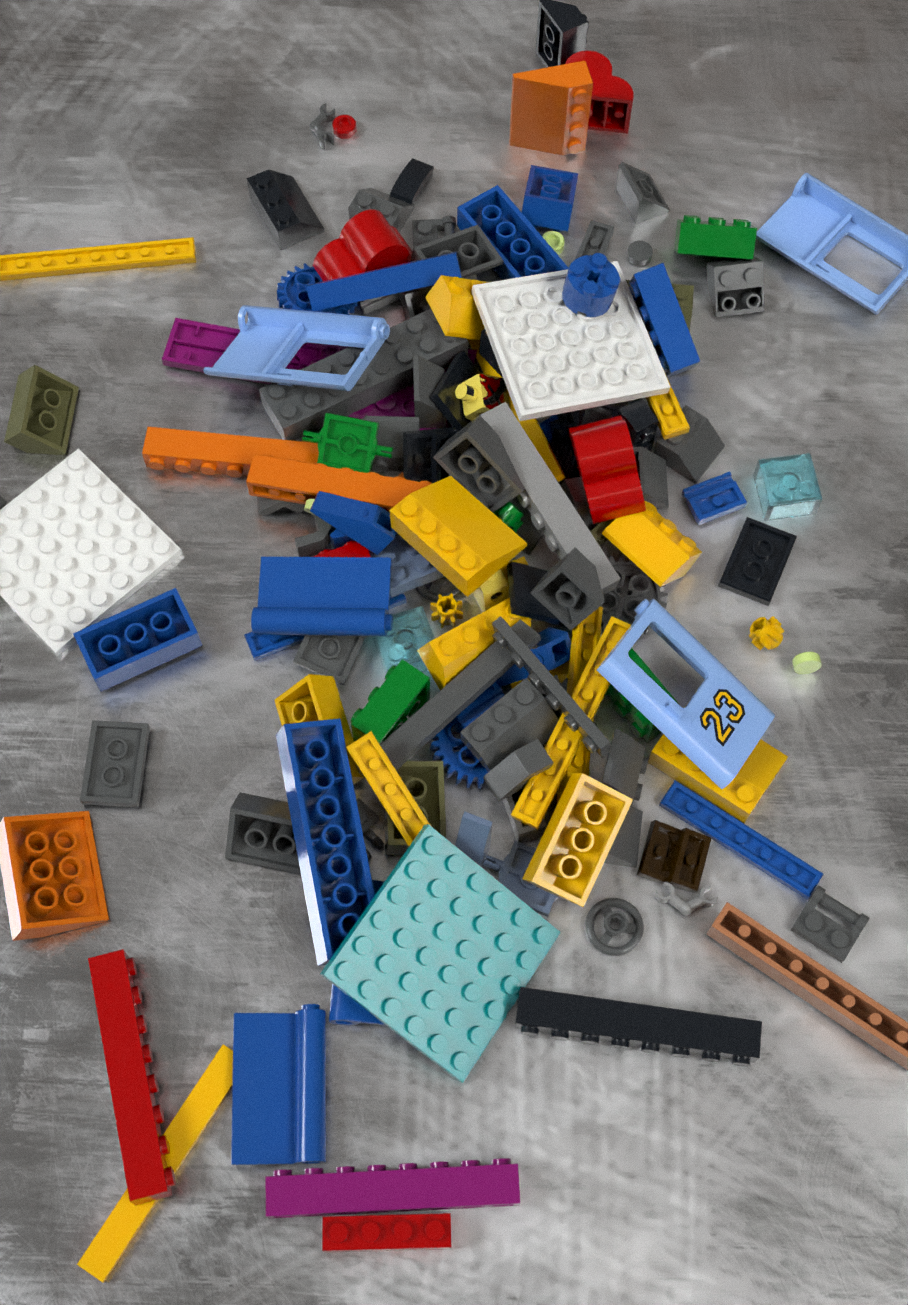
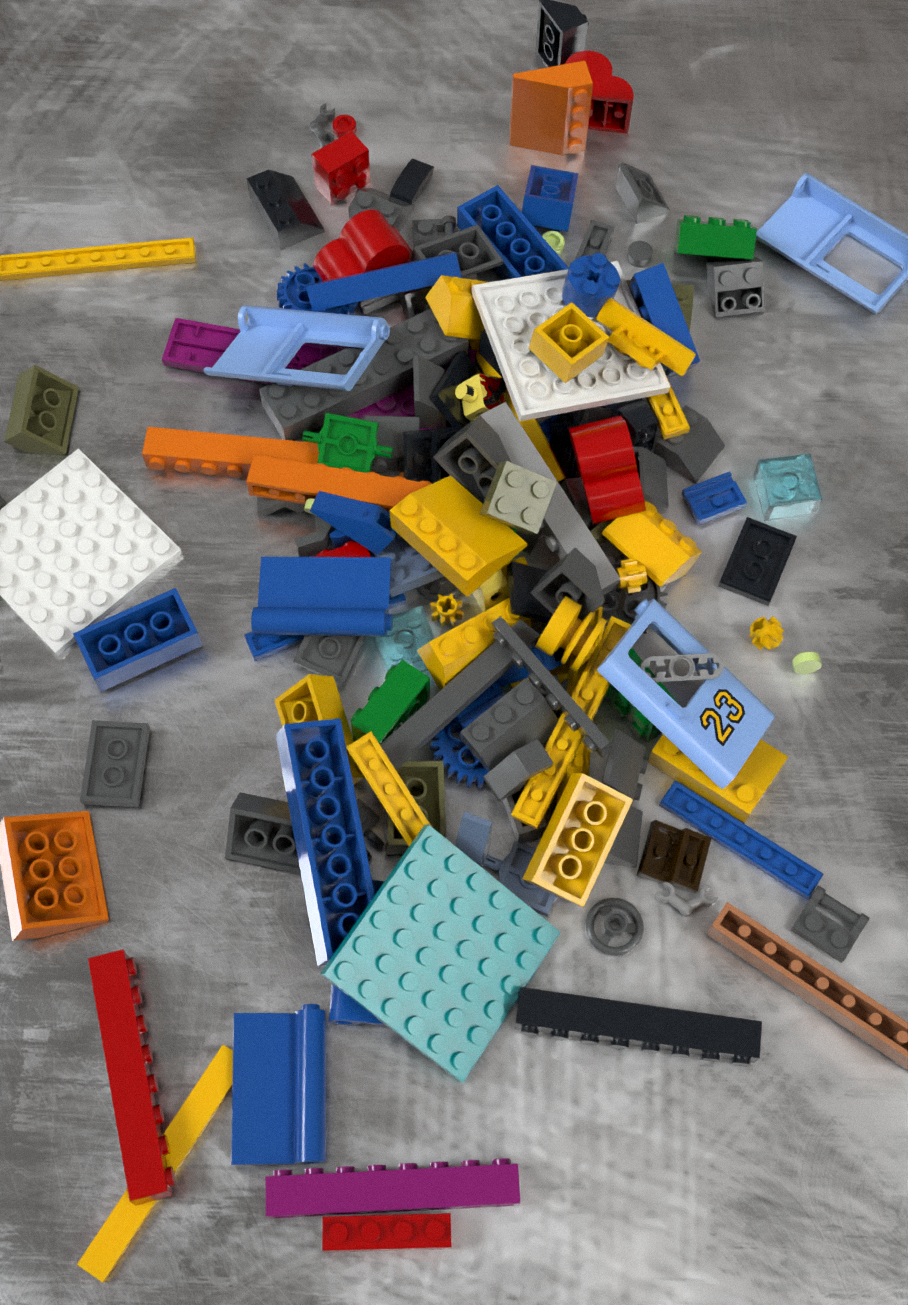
(341, 167): none -> red brick
(518, 498): none -> brick
(568, 342): none -> yellow brick
(571, 633): none -> yellow wheel
(631, 575): none -> yellow gear
(643, 340): none -> yellow bracket
(701, 659): none -> light grey beam

